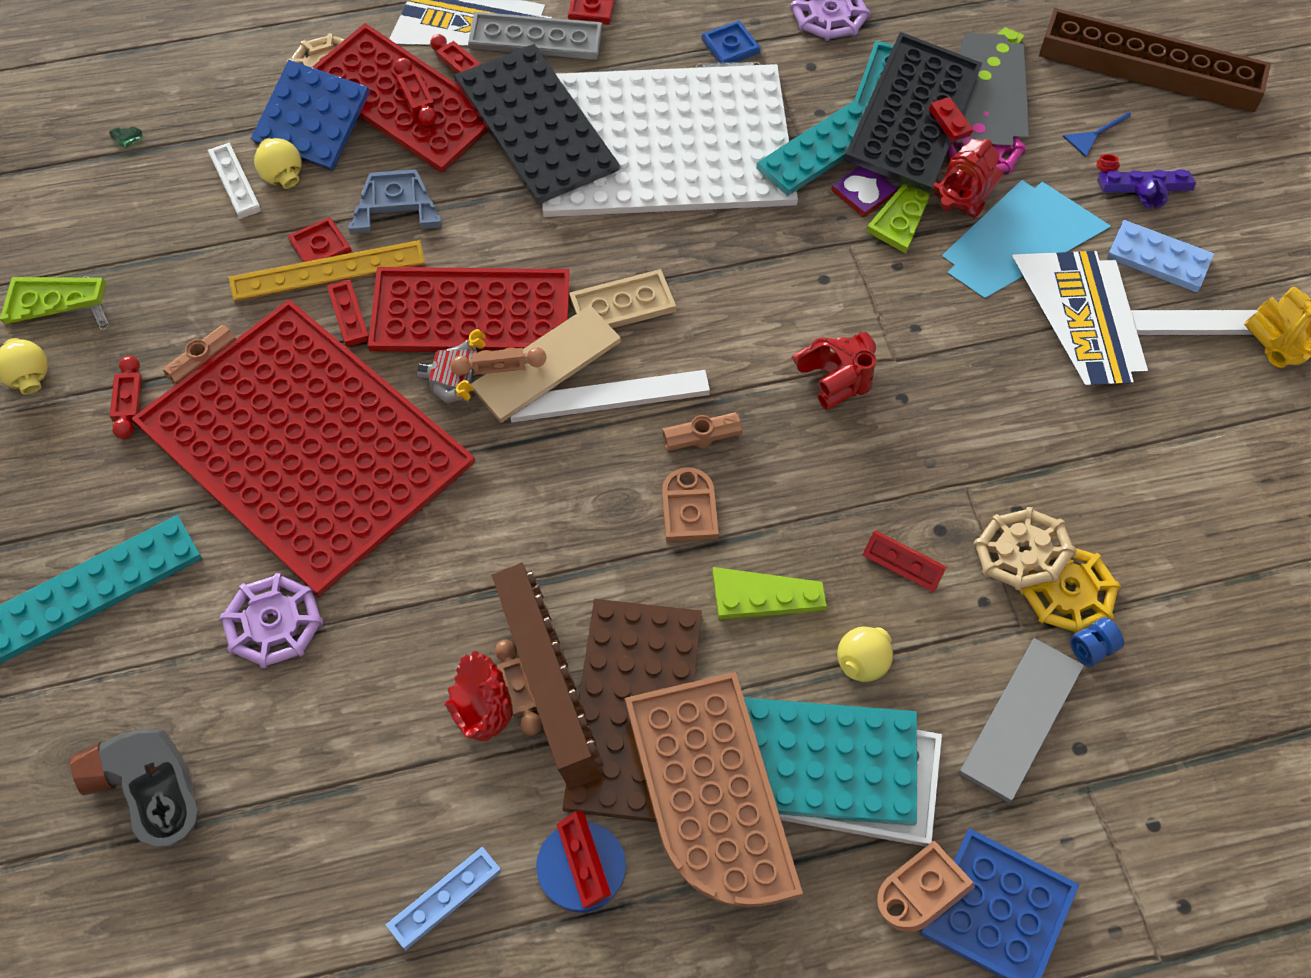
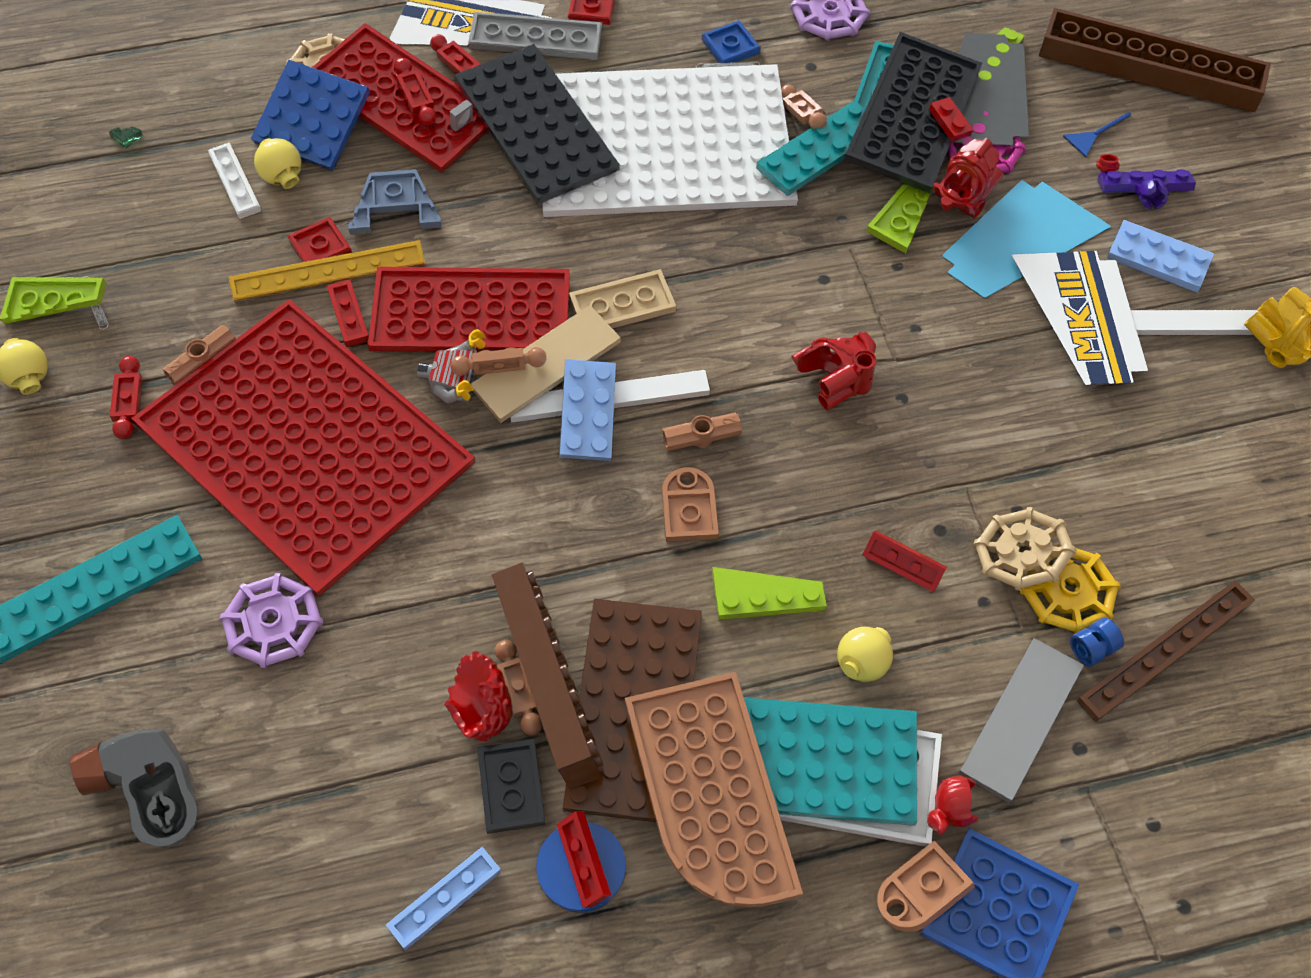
(461, 115): none -> light grey tile
(510, 786): none -> black plate
(587, 410): none -> light blue plate
(803, 107): none -> nougat plate
(864, 190): tile -> none
(952, 805): none -> red hair
(1165, 651): none -> reddish brown plate

